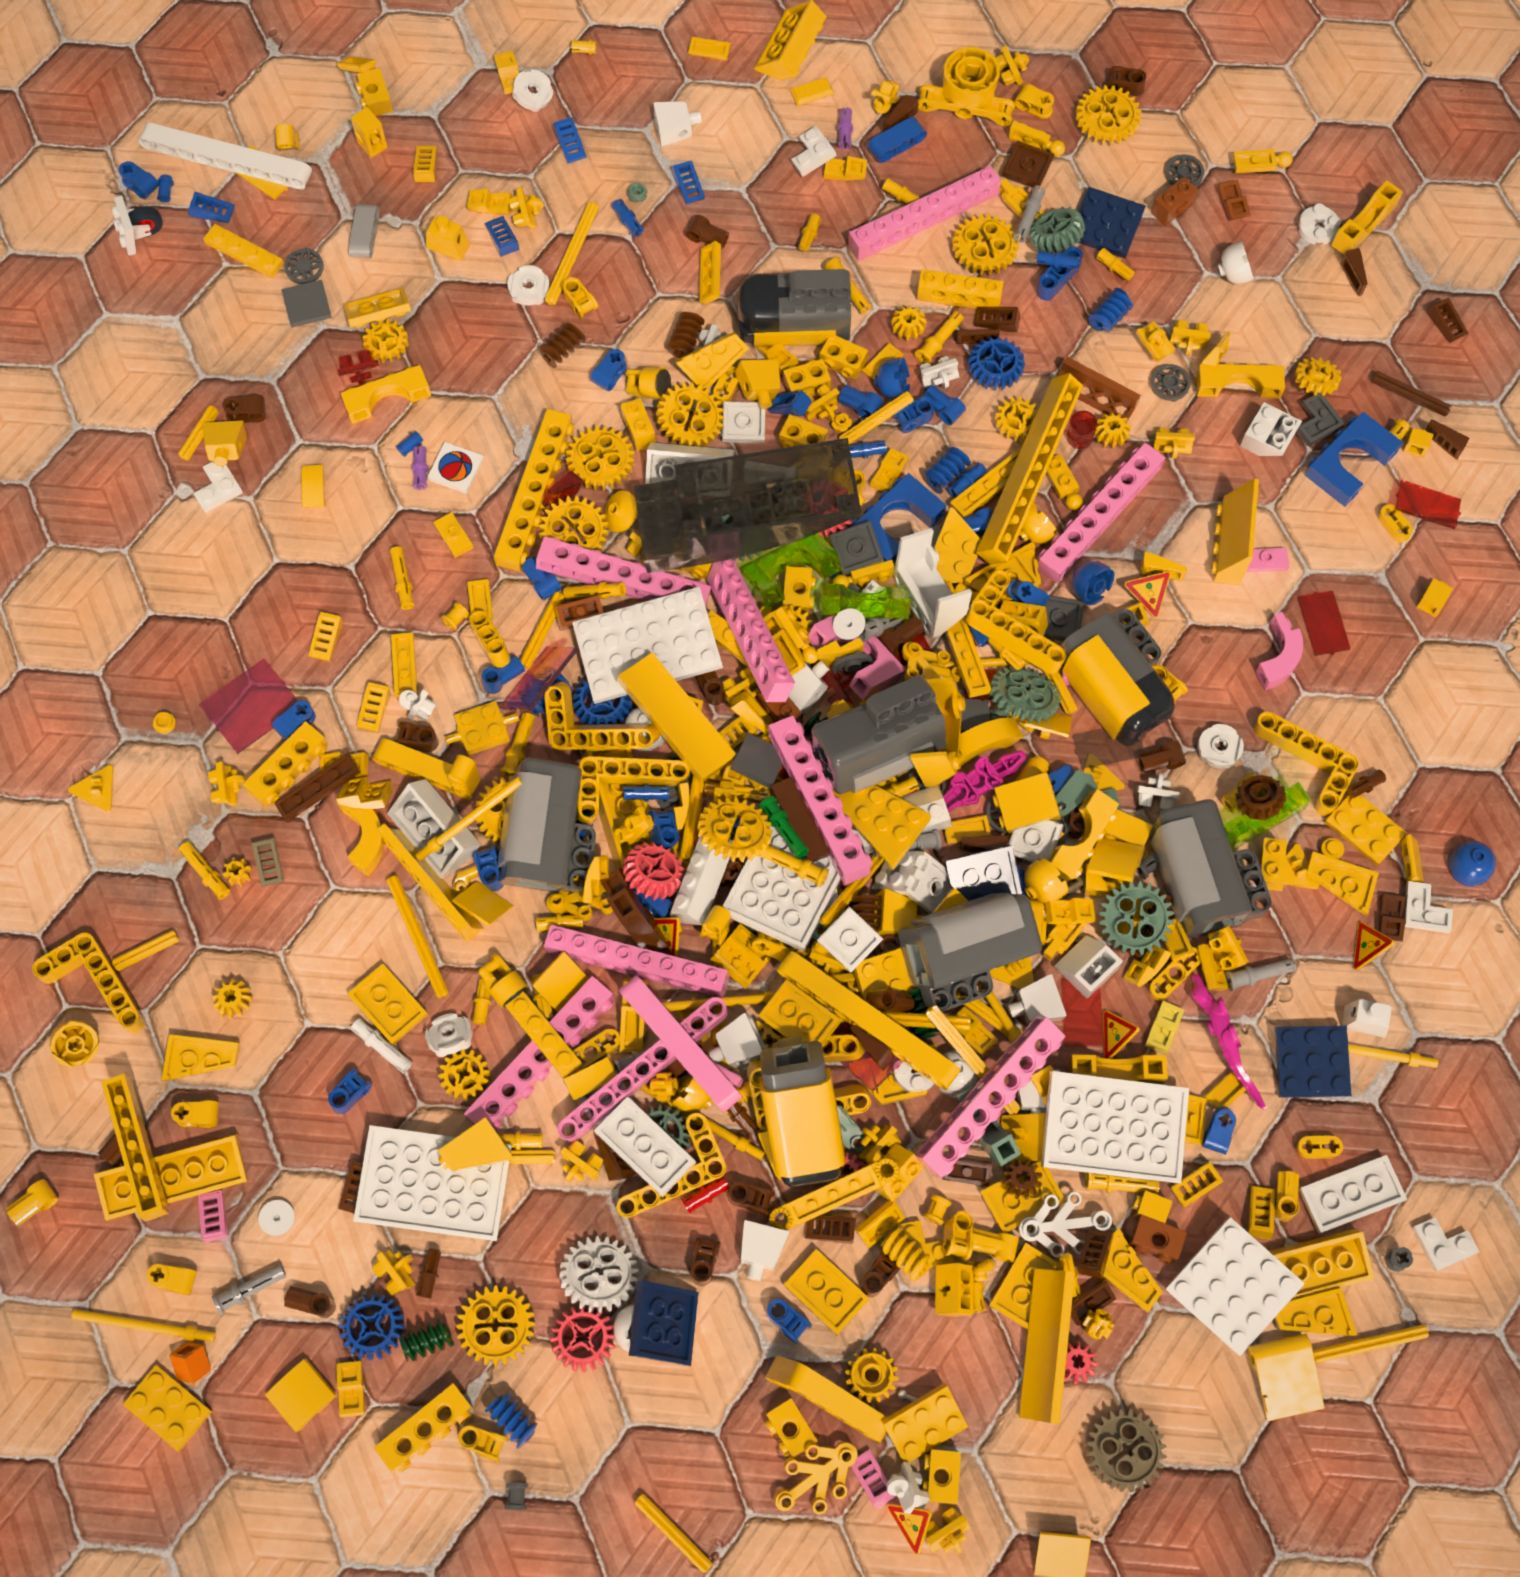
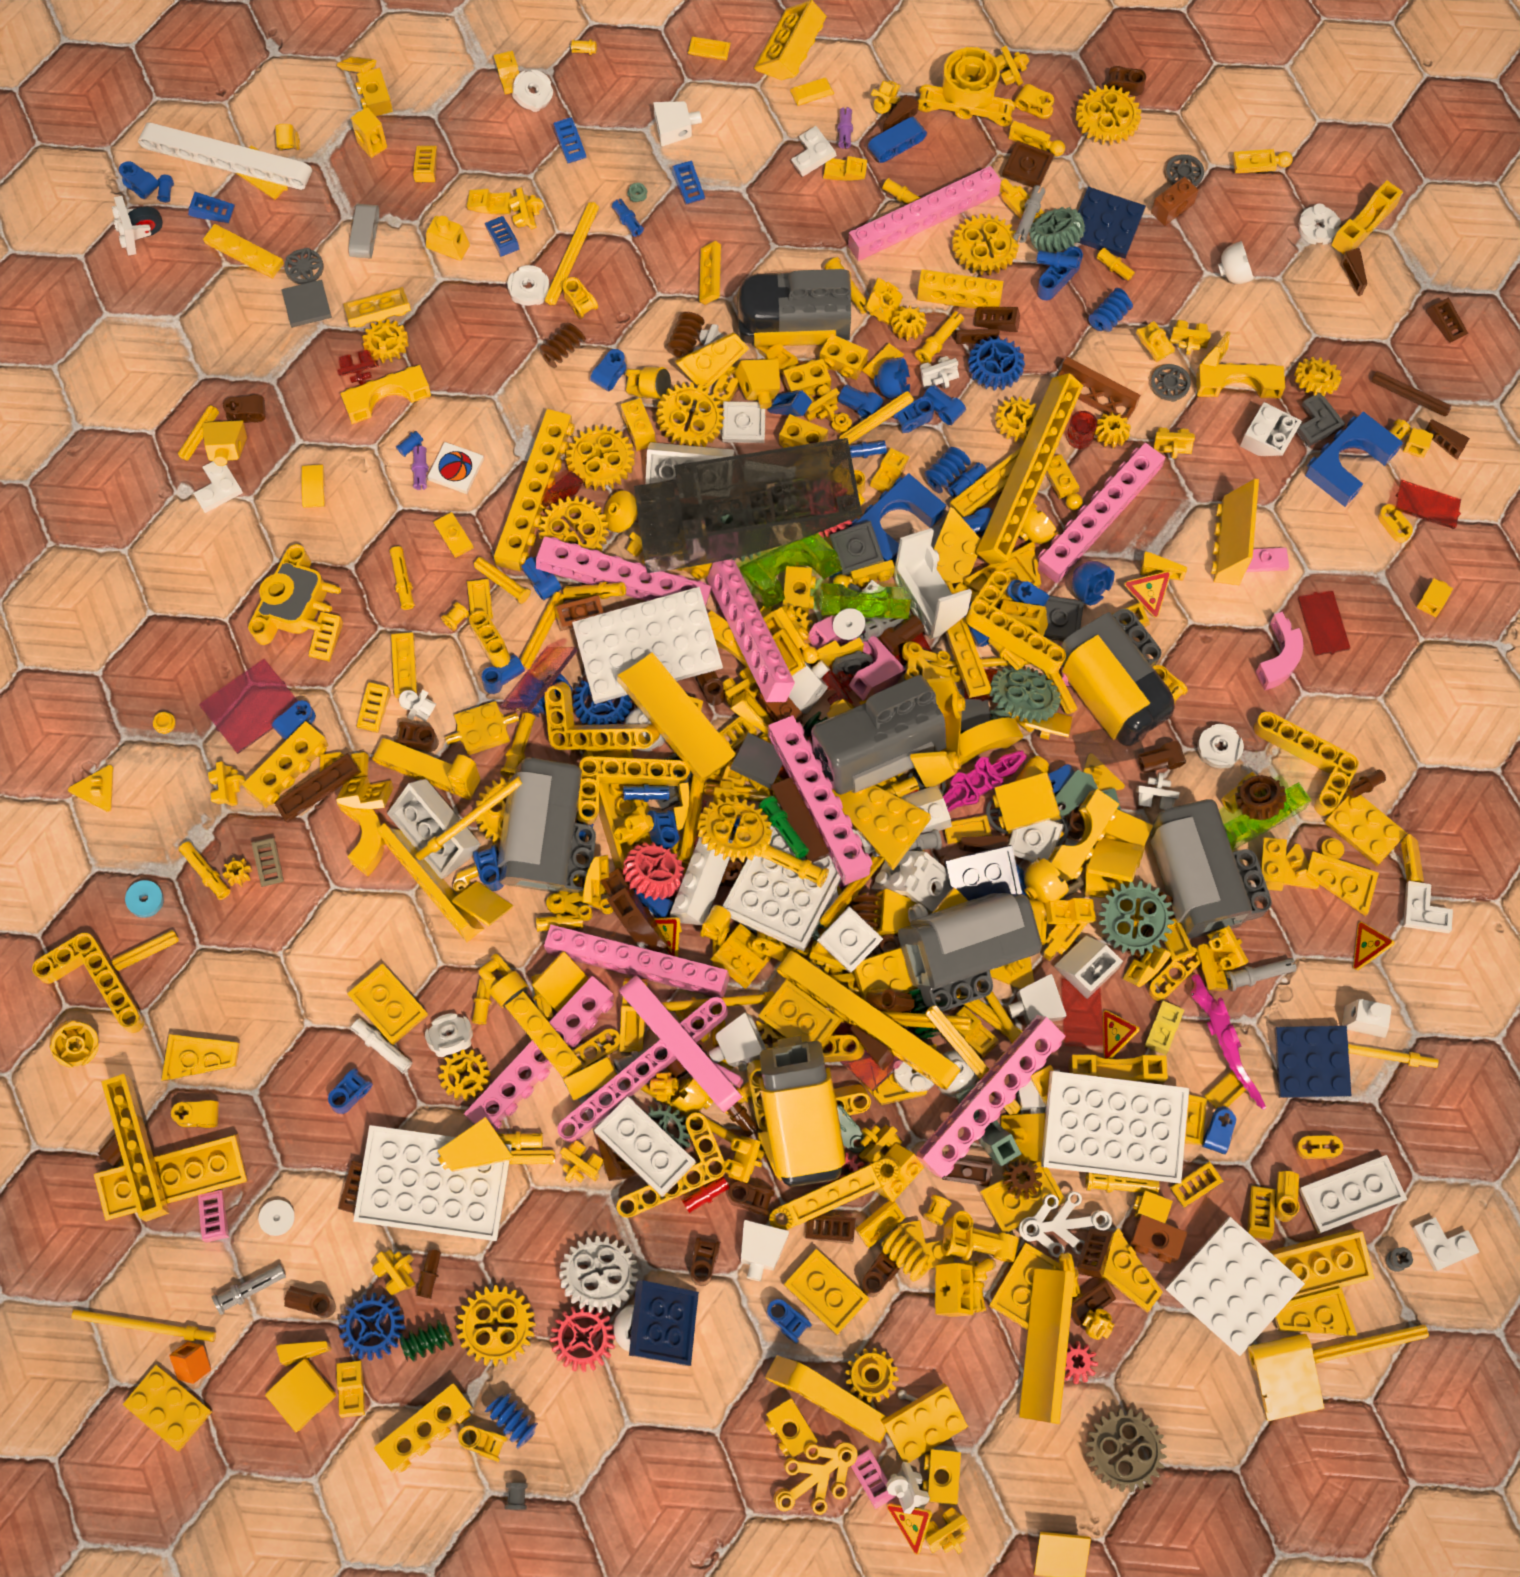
(38, 1198): yellow piece -> none
(151, 905): none -> medium azure piece
(176, 1279): yellow piece -> none
(232, 1007): yellow gear -> none
(296, 1352): none -> yellow slope
(299, 603): none -> yellow piece
(417, 937): yellow axle -> none
(502, 580): none -> yellow axle
(673, 1533): yellow axle -> none
(702, 230): reddish brown piece -> none
(744, 1159): none -> yellow hips
(810, 232): yellow axle -> none
(875, 303): none -> yellow piece
(916, 912): none -> white plate
(1144, 871): dark grey bush -> none
(1232, 200): dark orange slope -> none
(1392, 916): reddish brown slope -> none
(1472, 863): blue cylinder -> none

